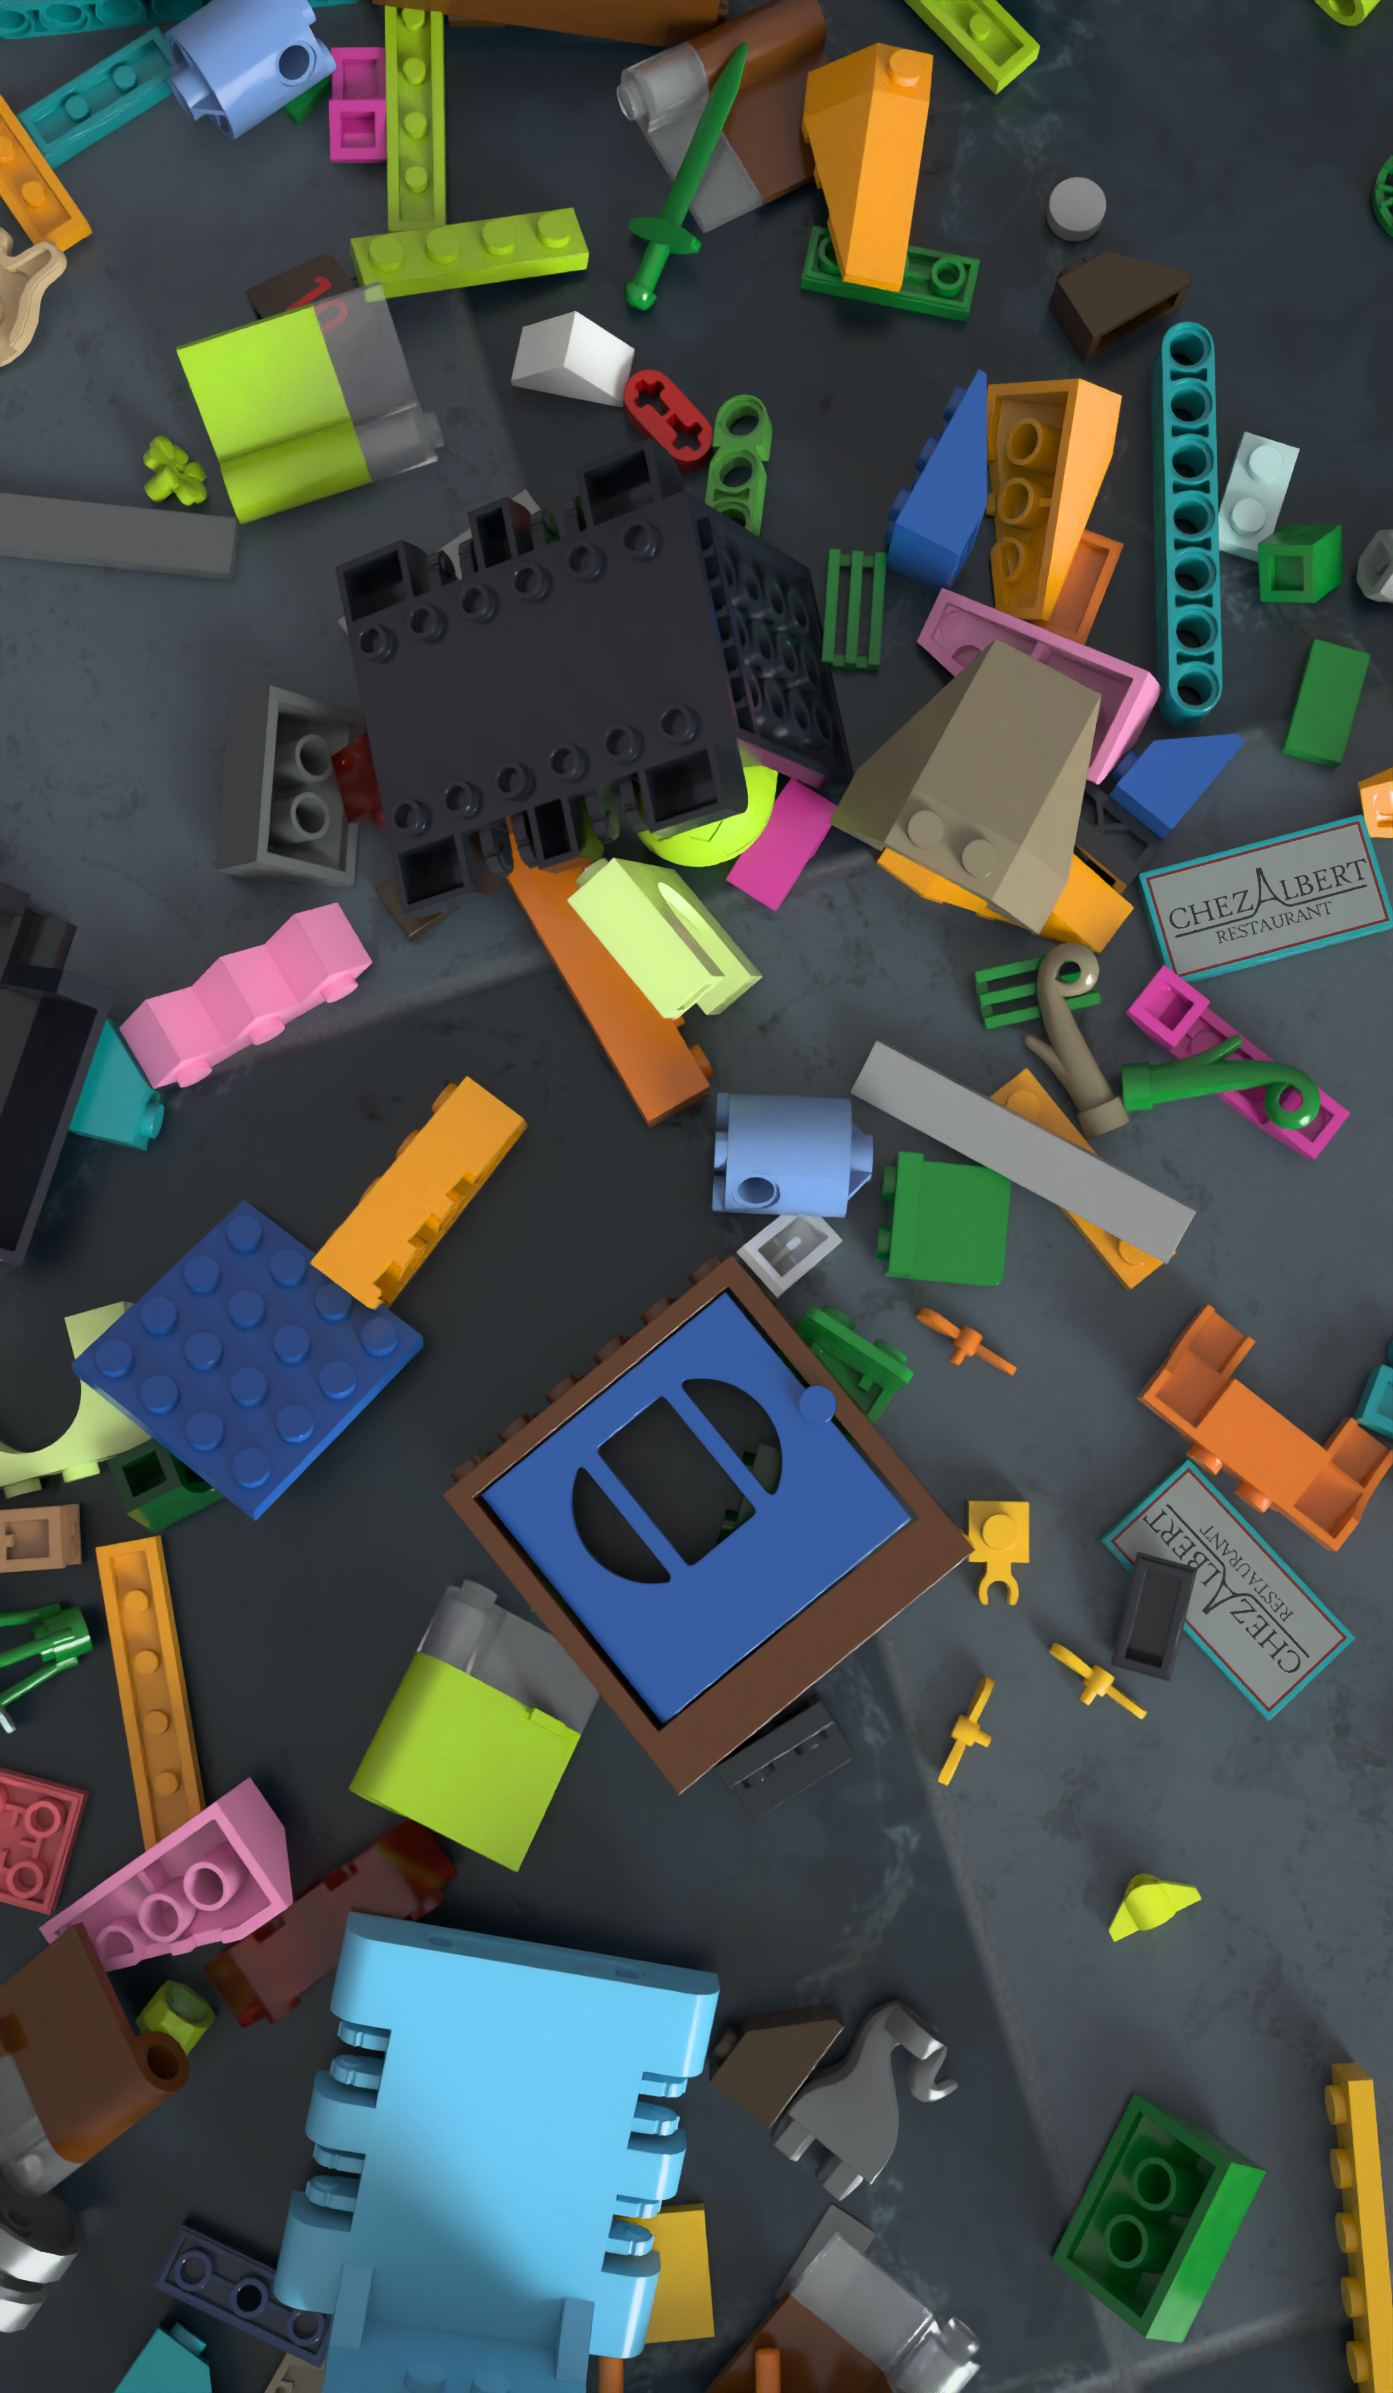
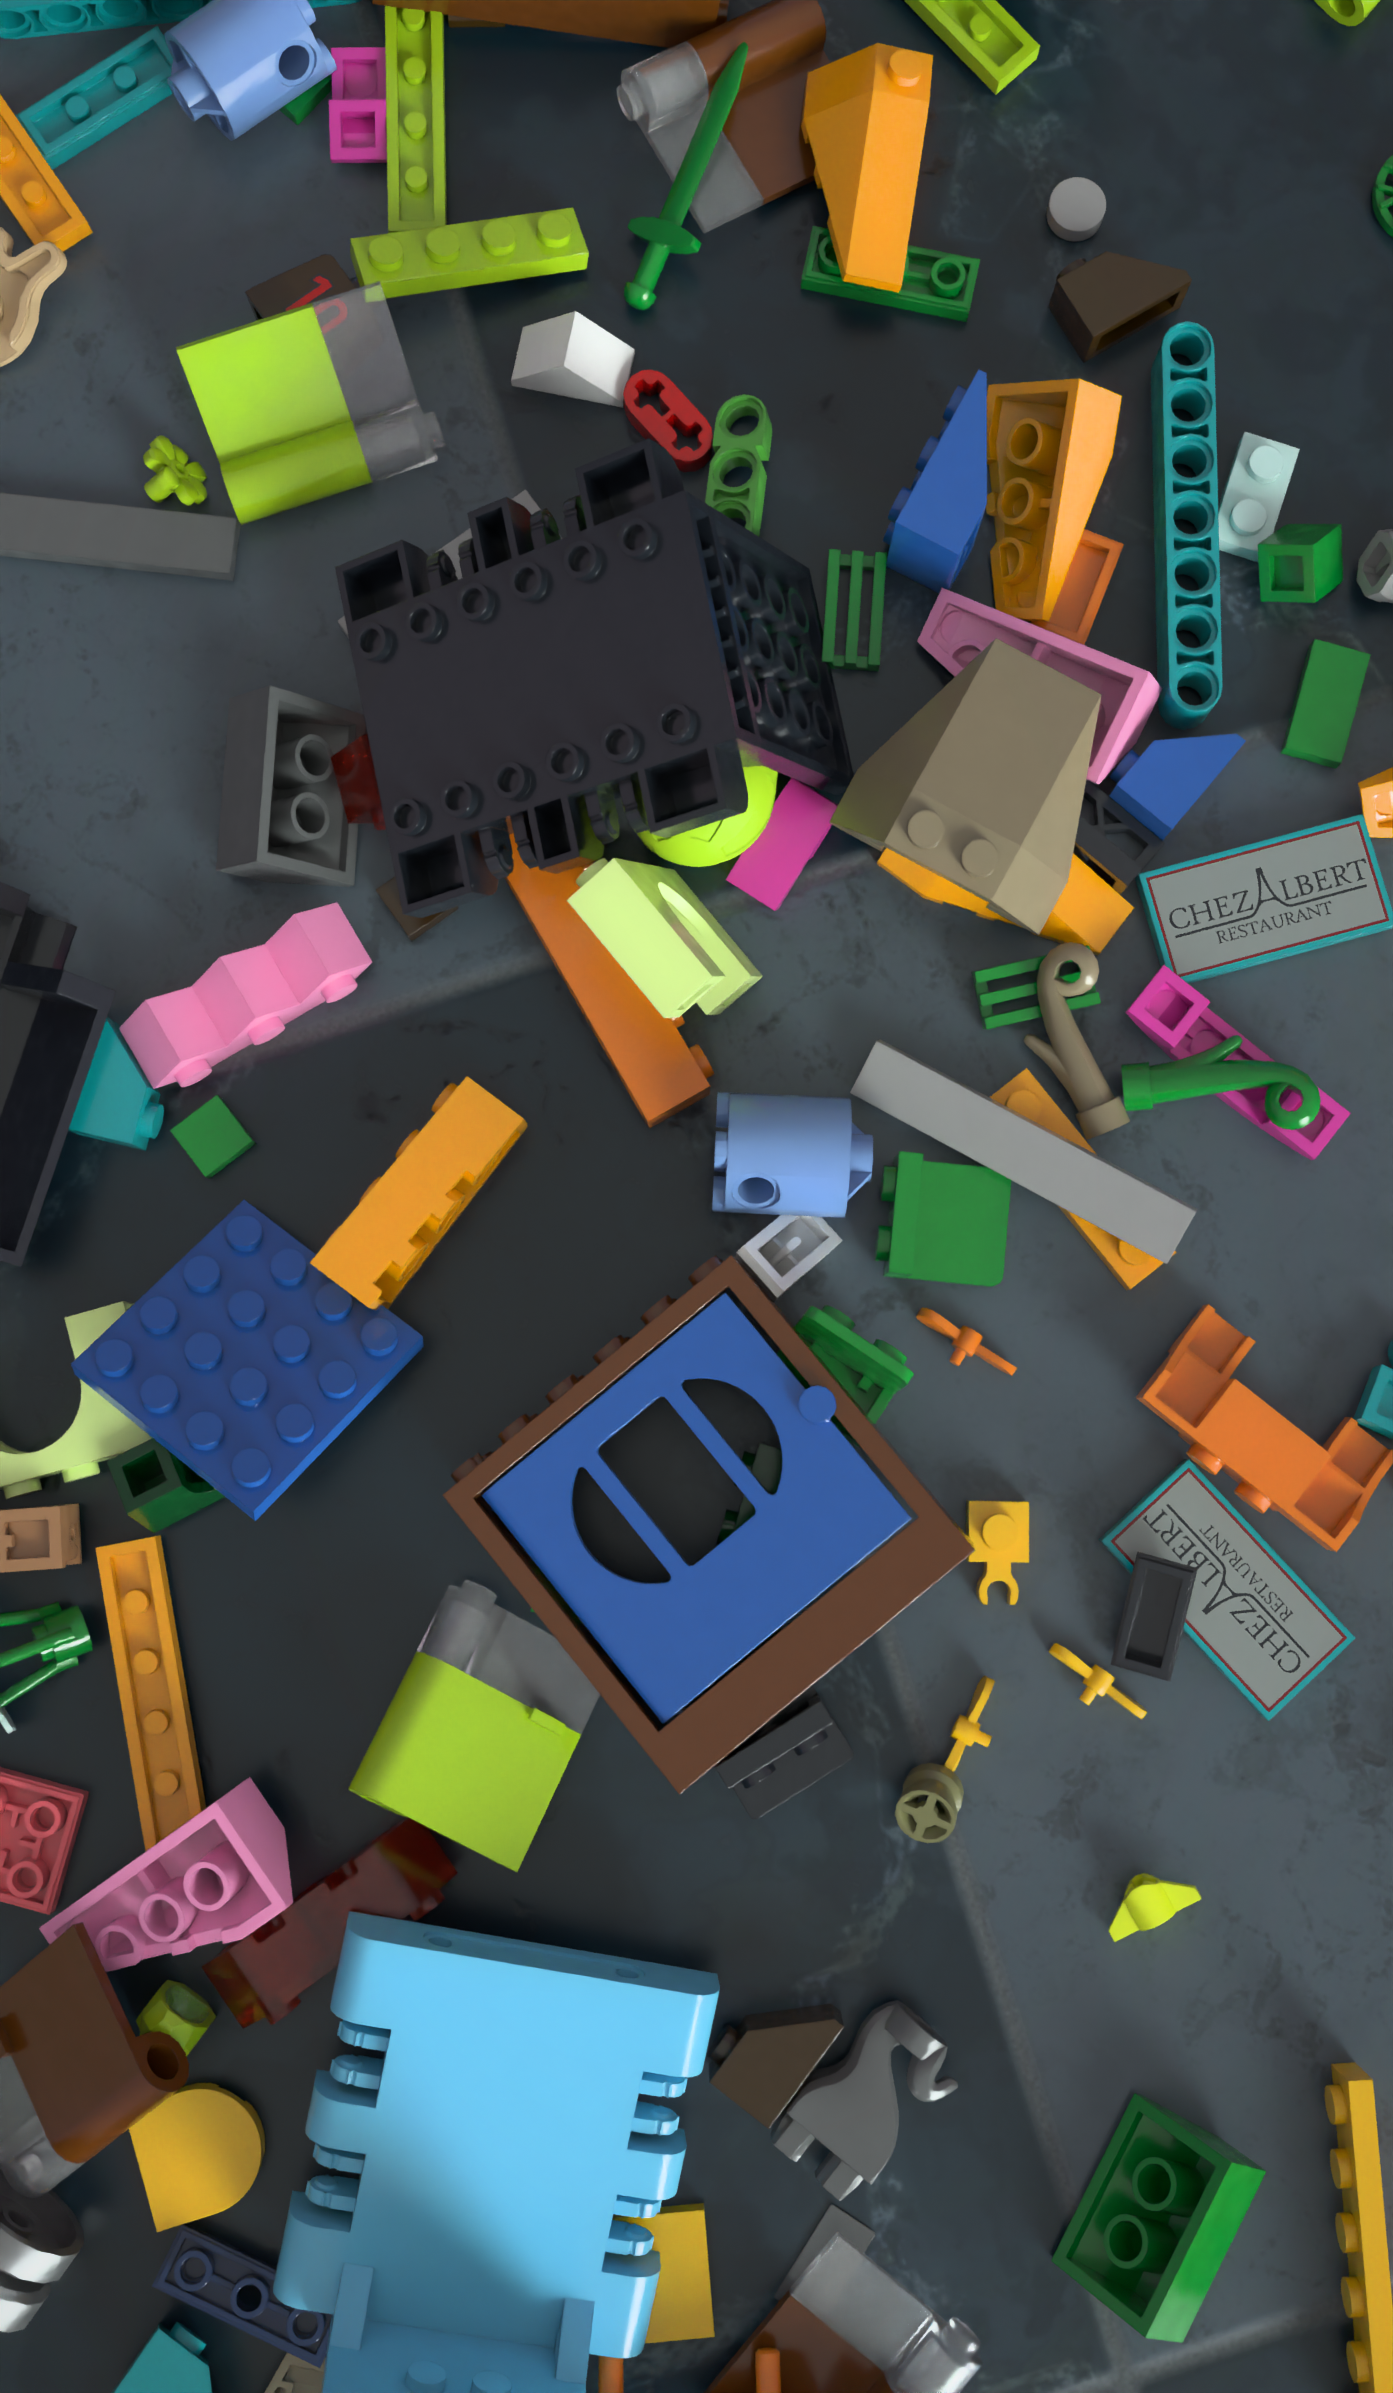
(197, 2153): none -> yellow tile
(213, 1136): none -> green tile
(937, 1816): none -> olive wheel

